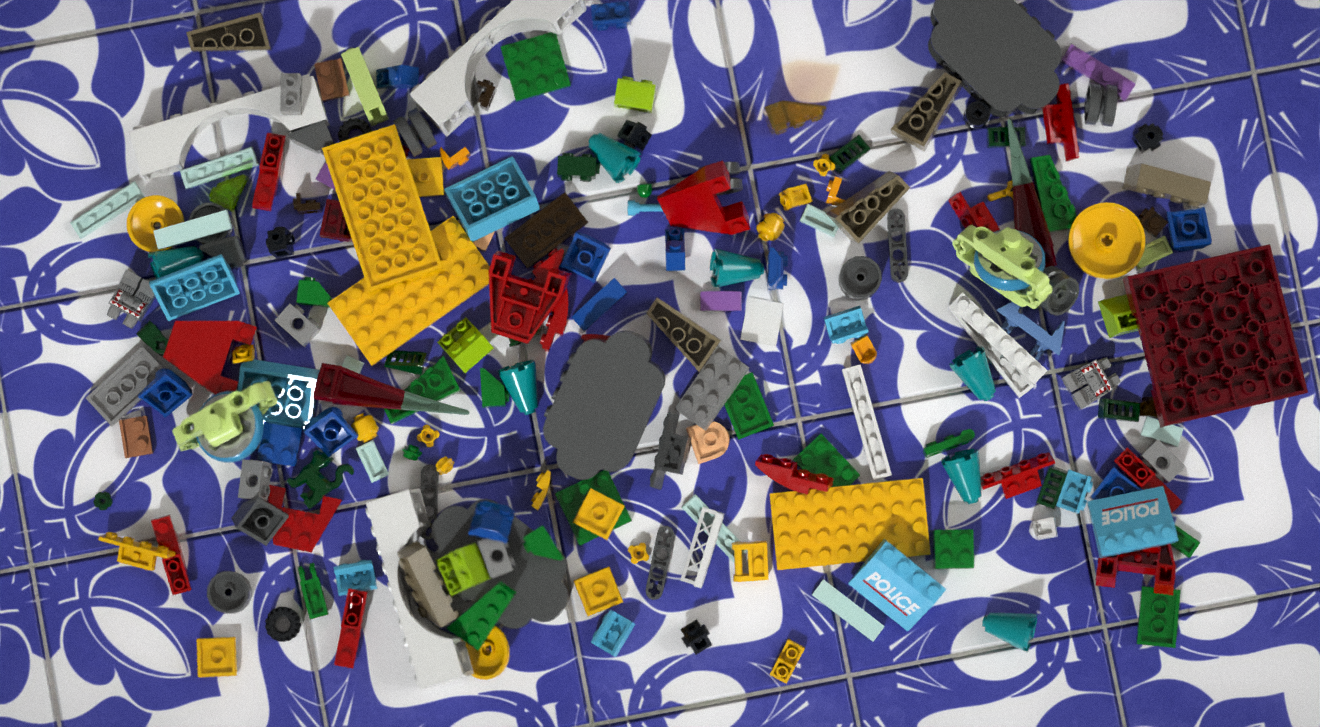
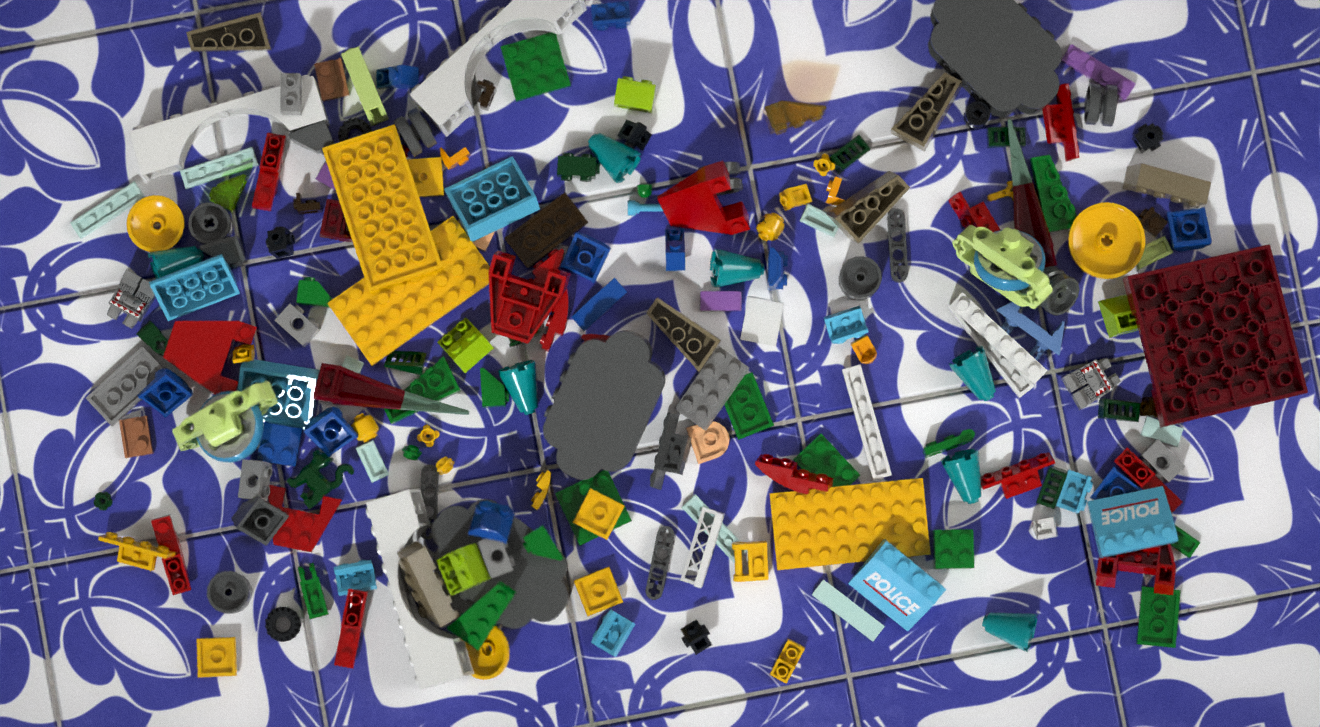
(192, 229): light aqua tile -> none
(633, 551): yellow plate -> none

